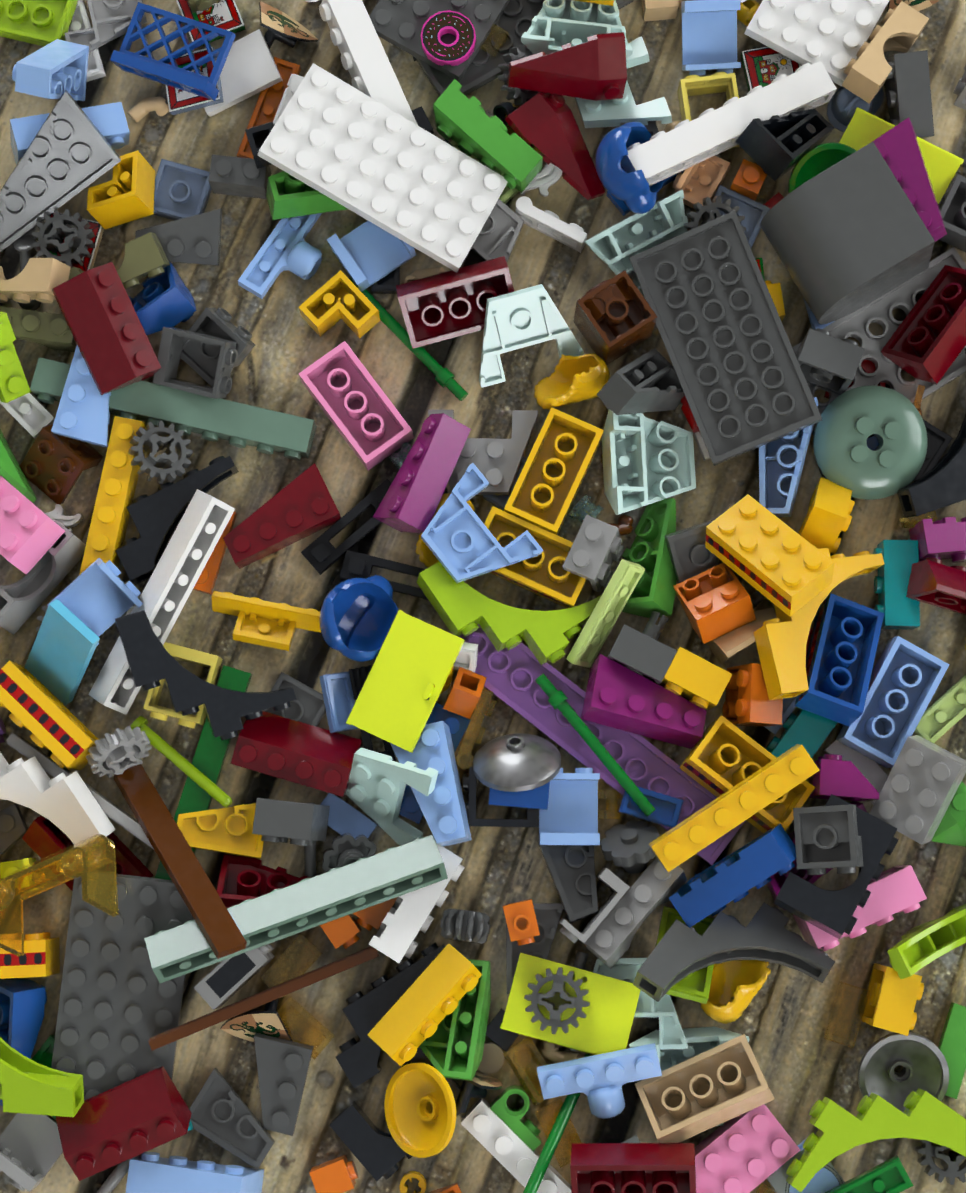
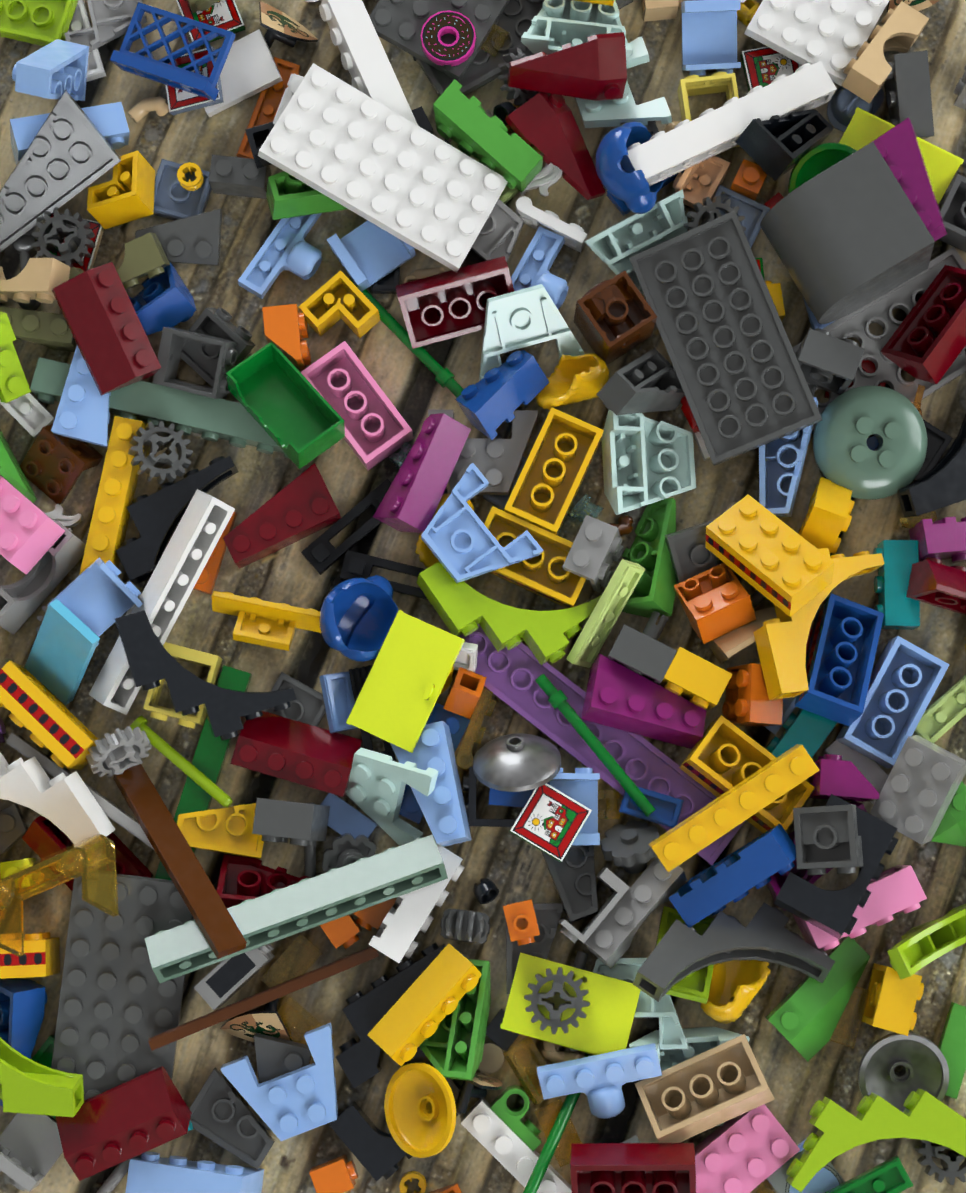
(190, 167): none -> yellow bush
(285, 405): none -> green piece
(287, 331): none -> orange slope
(296, 1099): none -> light blue wing
(485, 891): none -> black hinge
(502, 392): none -> blue wedge
(536, 263): none -> light blue plate
(550, 821): none -> tile
(814, 1008): none -> bright green wedge

